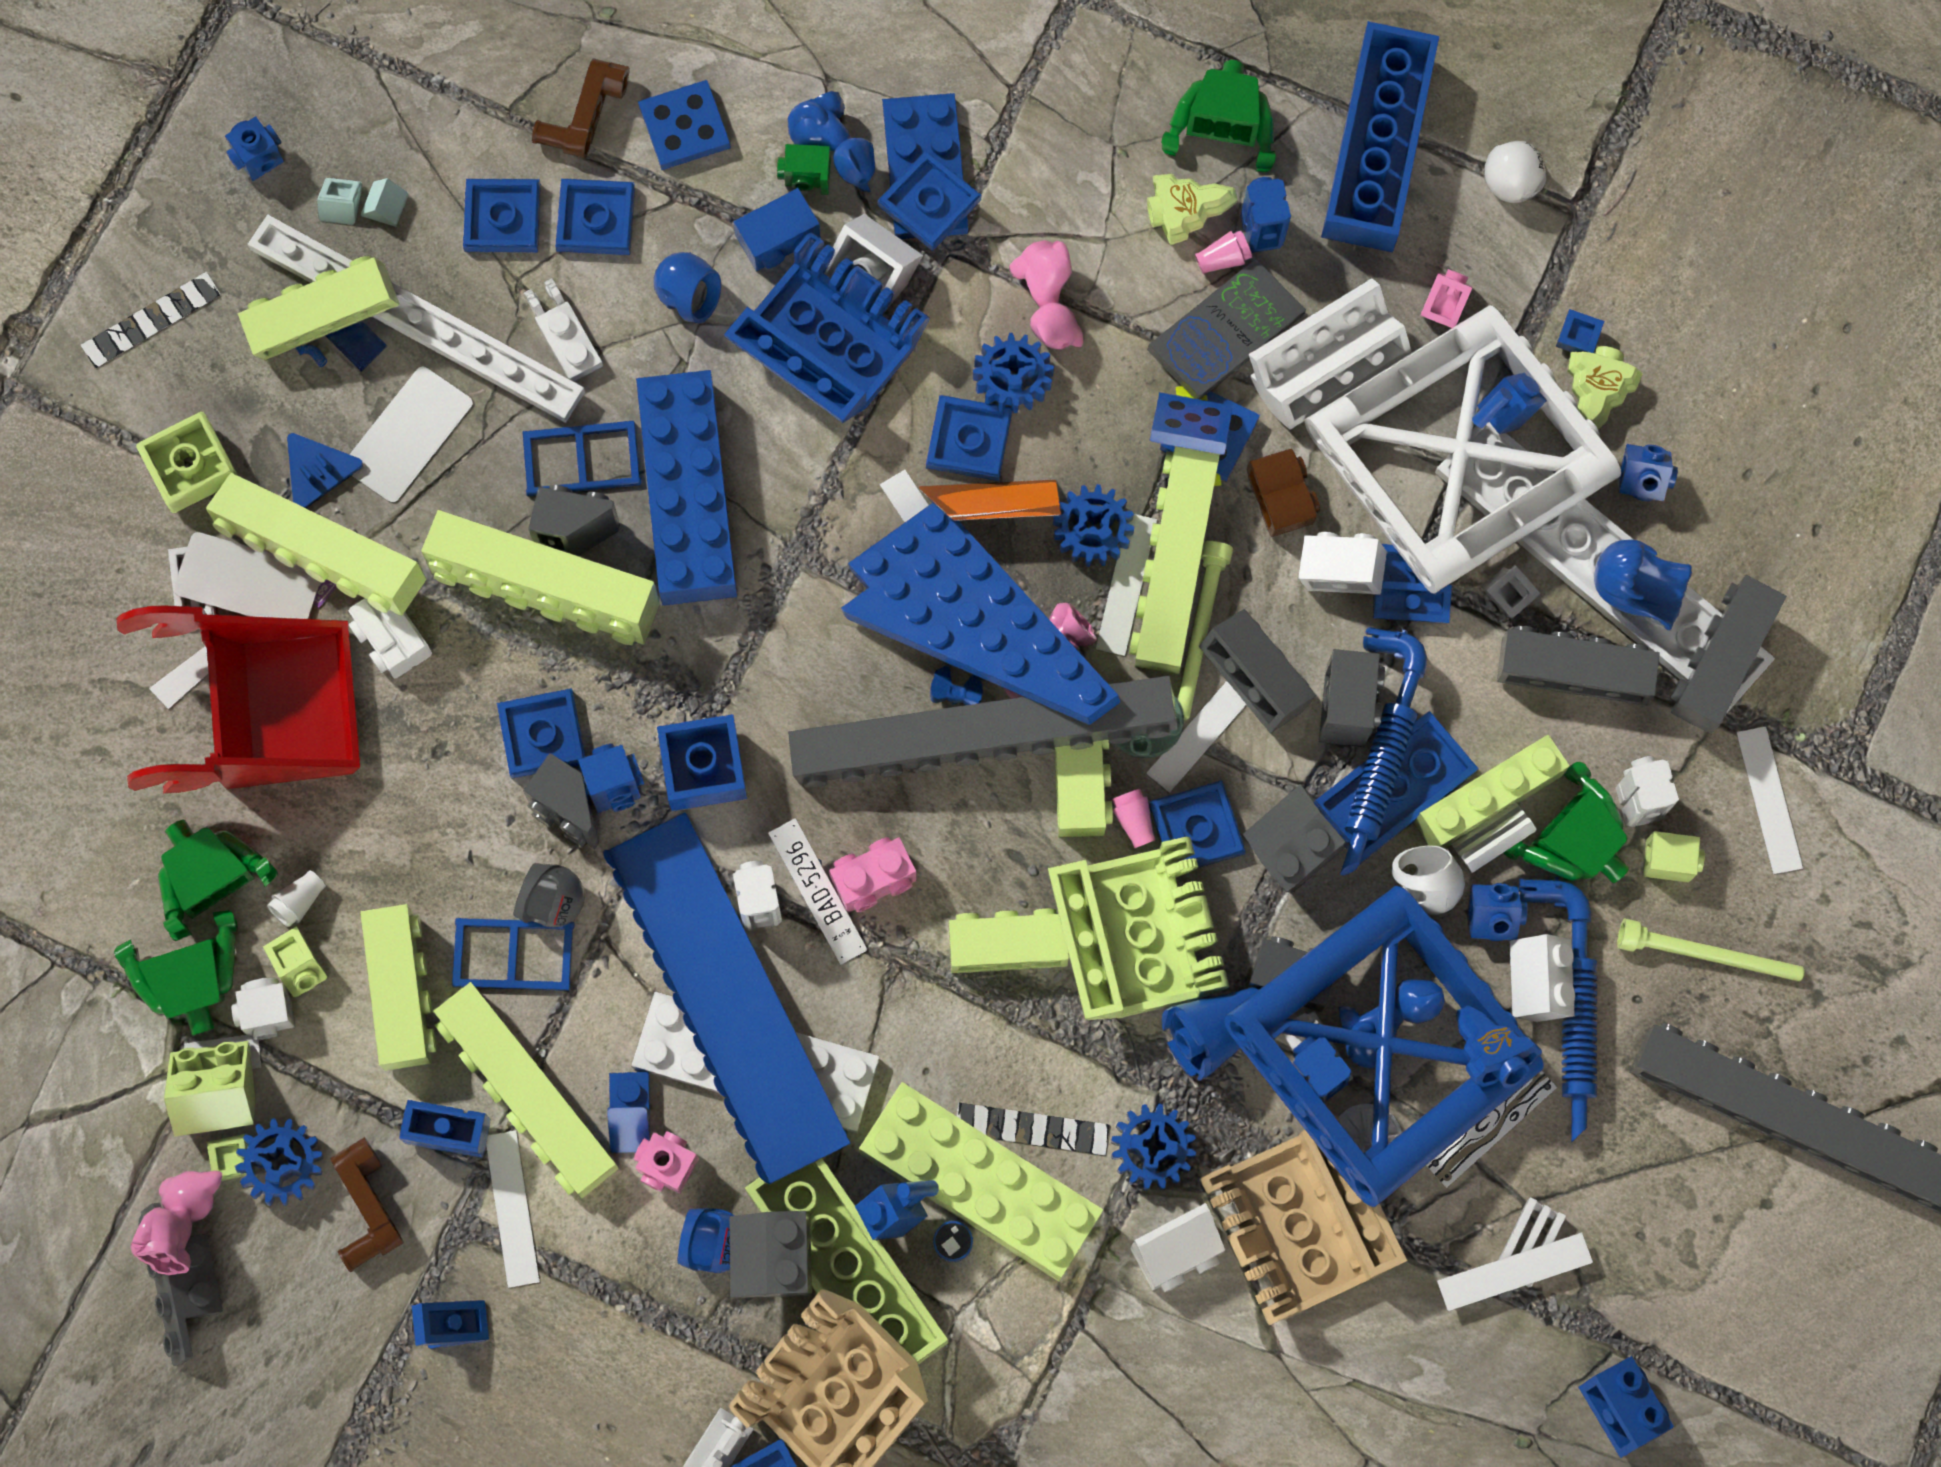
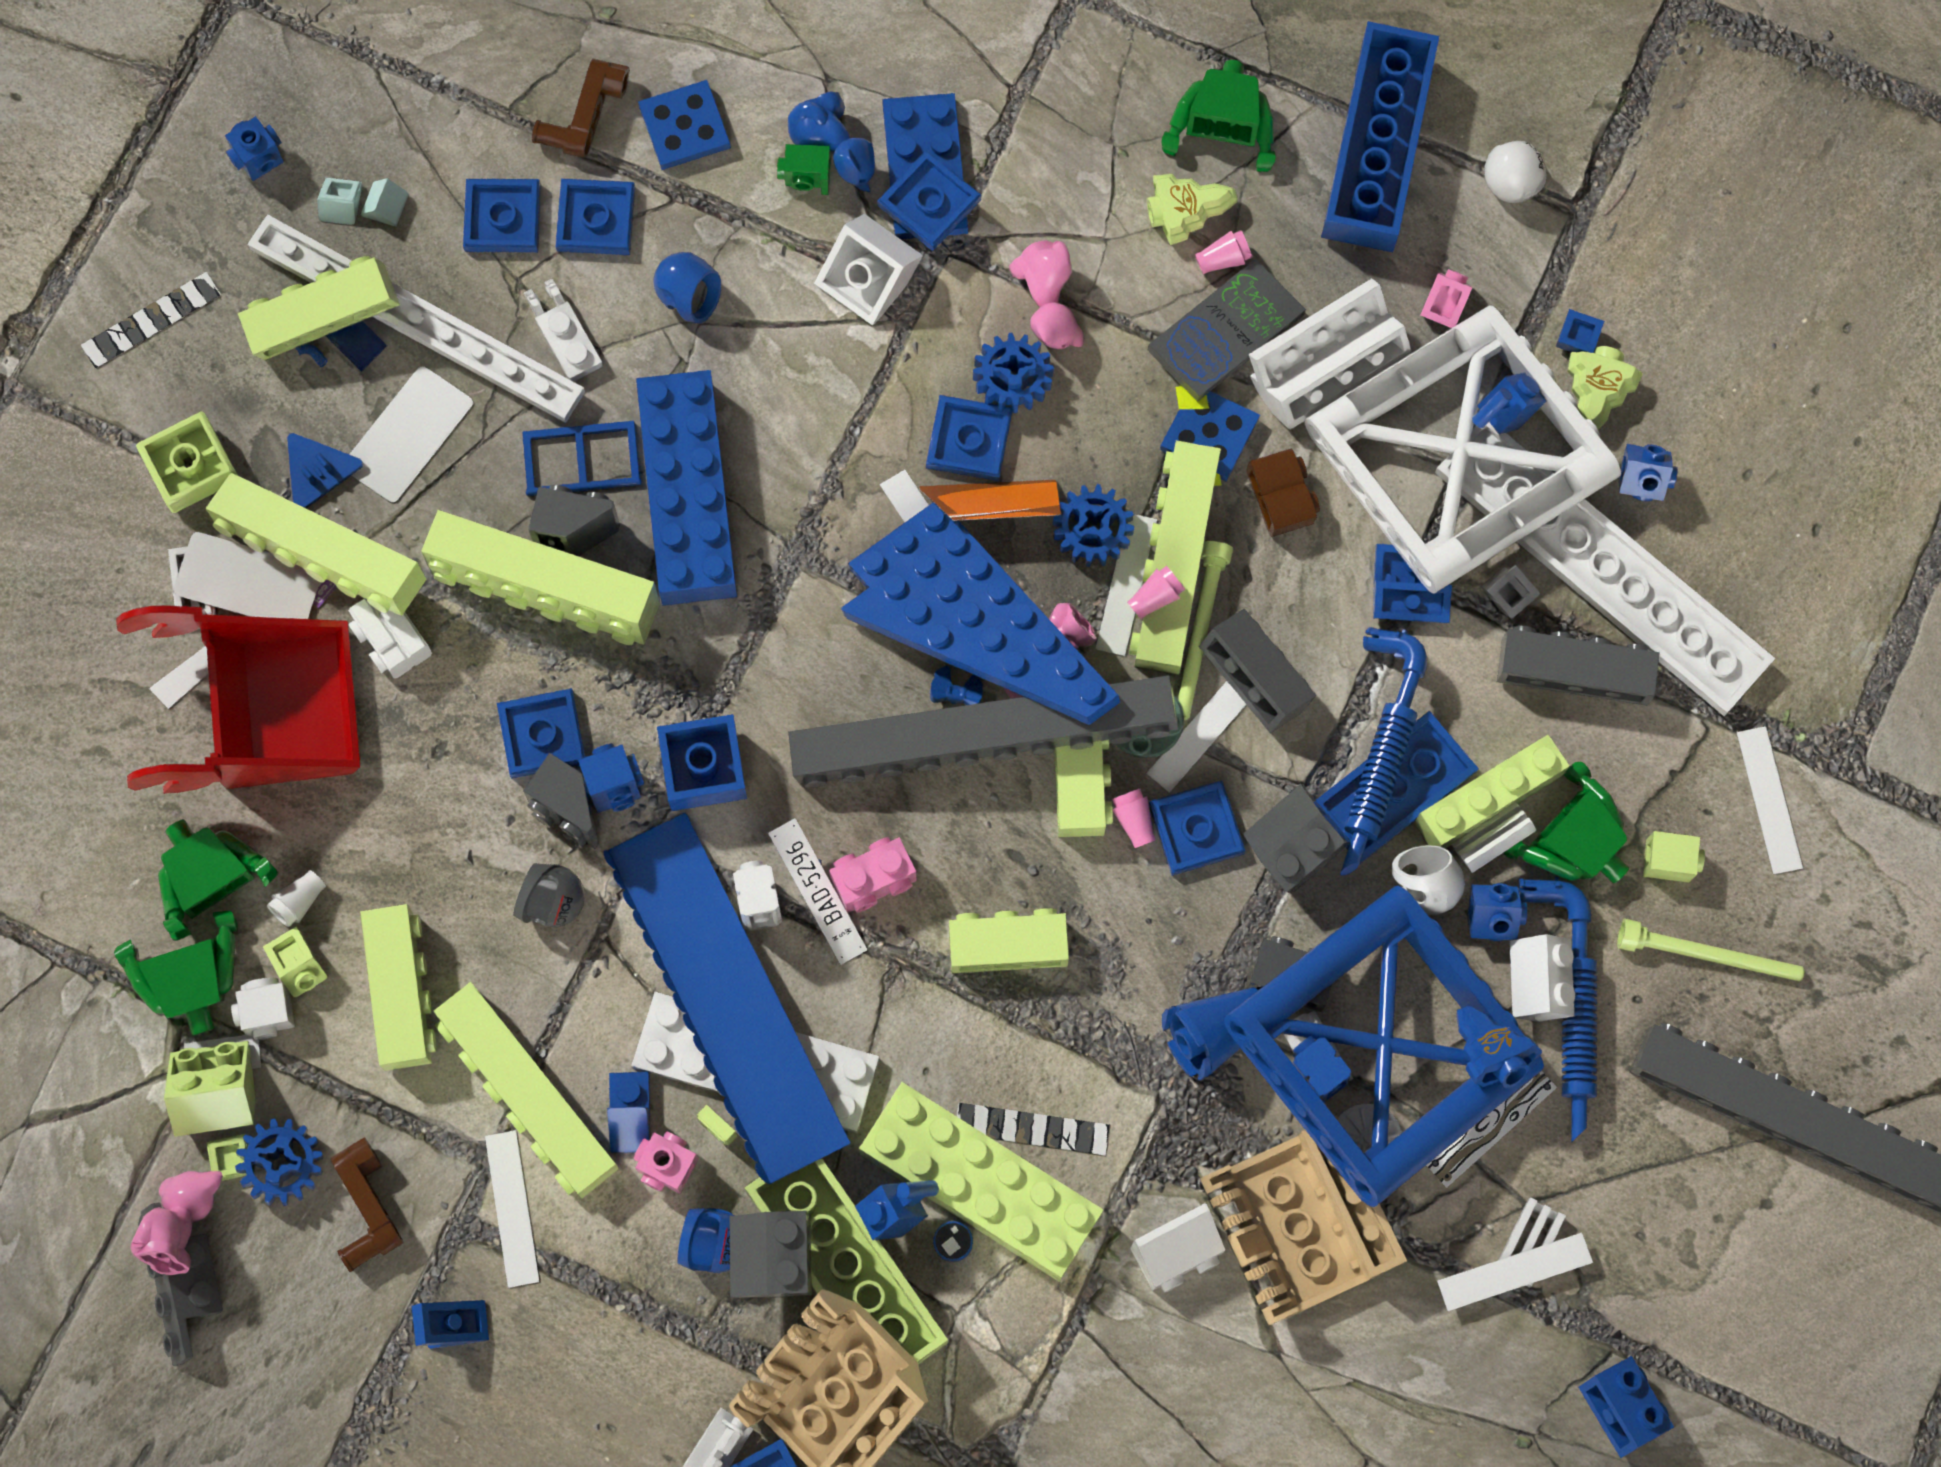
(445, 1128): blue brick -> none
(511, 982): blue window -> none
(716, 1126): none -> yellowish green tile
(775, 229): blue brick -> none
(829, 332): blue slope -> none
(1137, 932): yellowish green slope -> none
(1156, 592): none -> bright pink cone
(1170, 1151): blue gear -> none
(1191, 423): blue tile -> none
(1265, 214): blue brick -> none
(1342, 563): white brick -> none
(1350, 698): dark grey brick -> none
(1414, 1002): blue animal -> none
(1640, 582): blue piece -> none
(1646, 791): white brick -> none
(1728, 653): dark grey brick -> none

